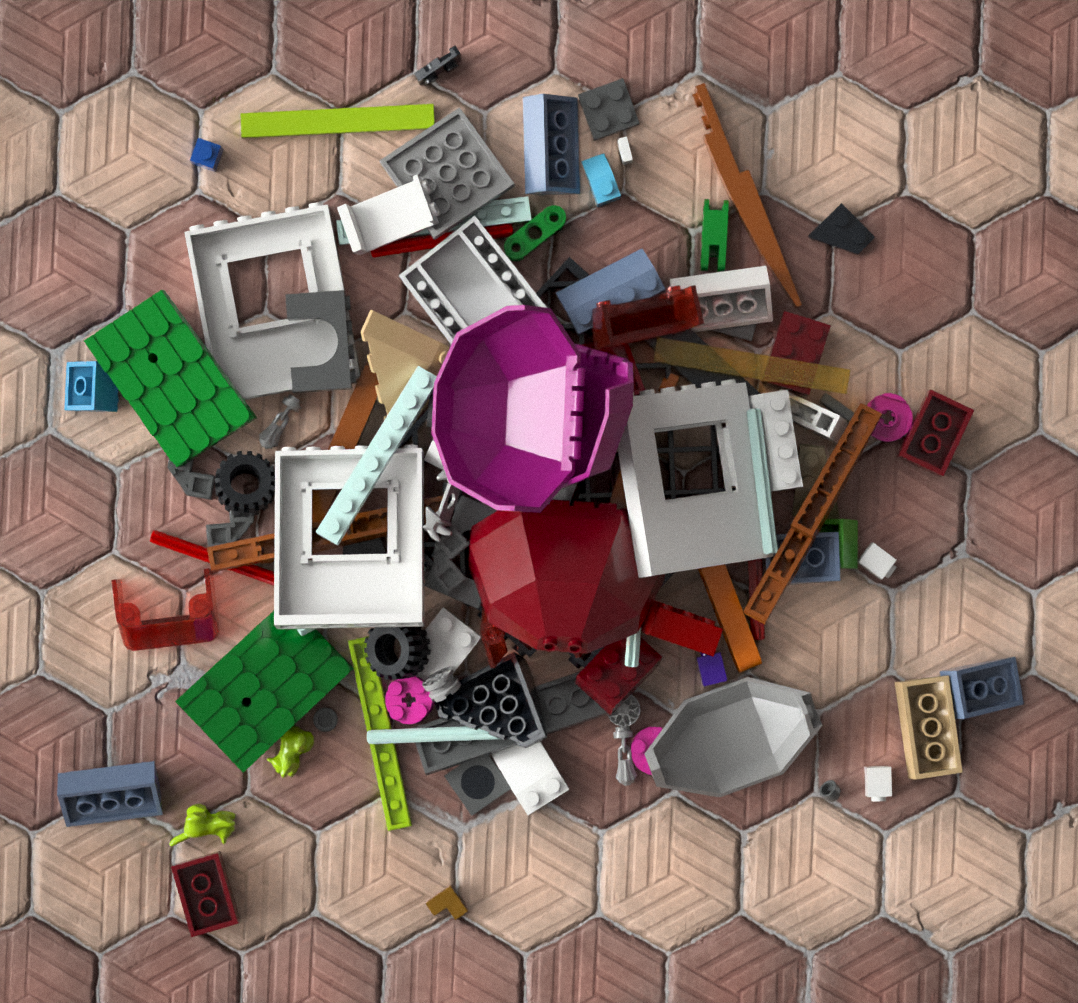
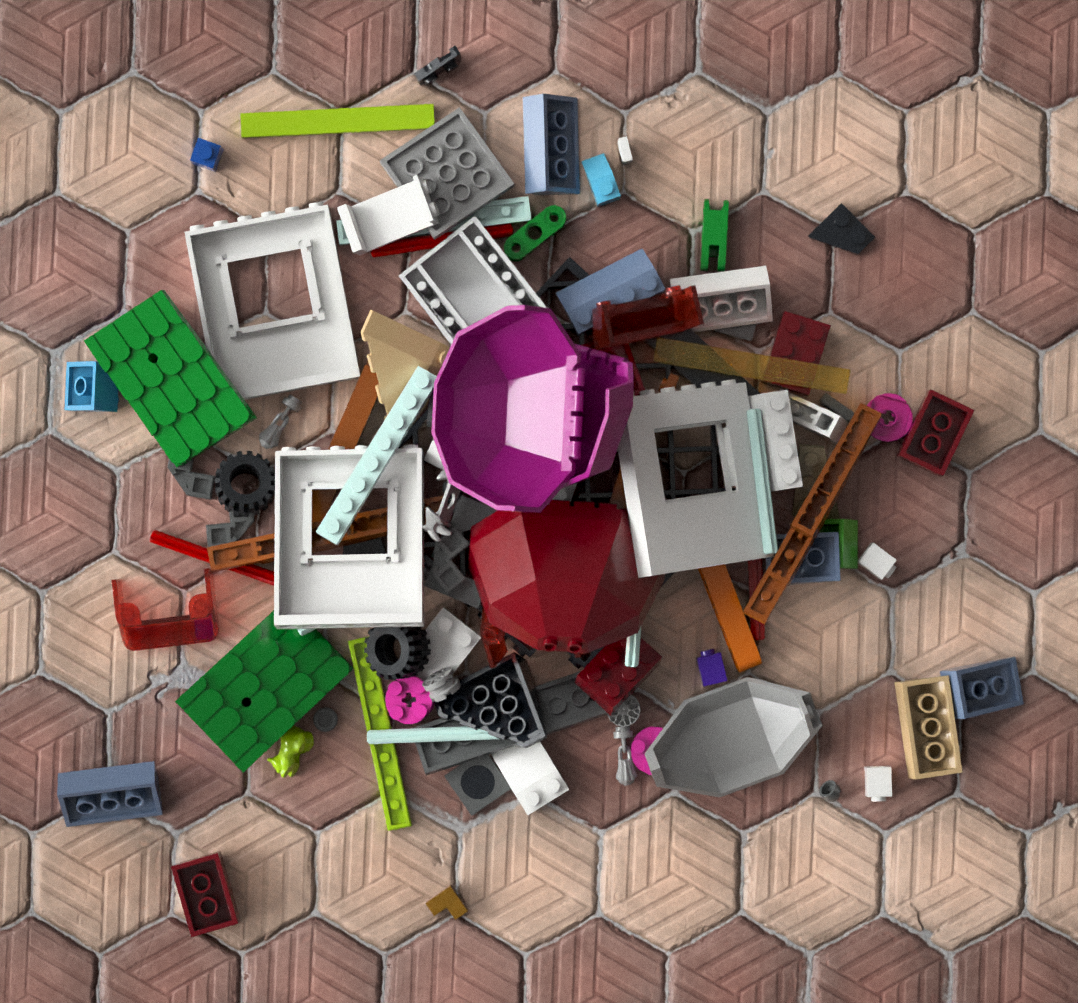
(202, 823): lime animal -> none
(336, 372): dark grey arch -> none
(608, 109): dark grey plate -> none
(682, 628): red brick -> none
(743, 195): dark orange slope -> none

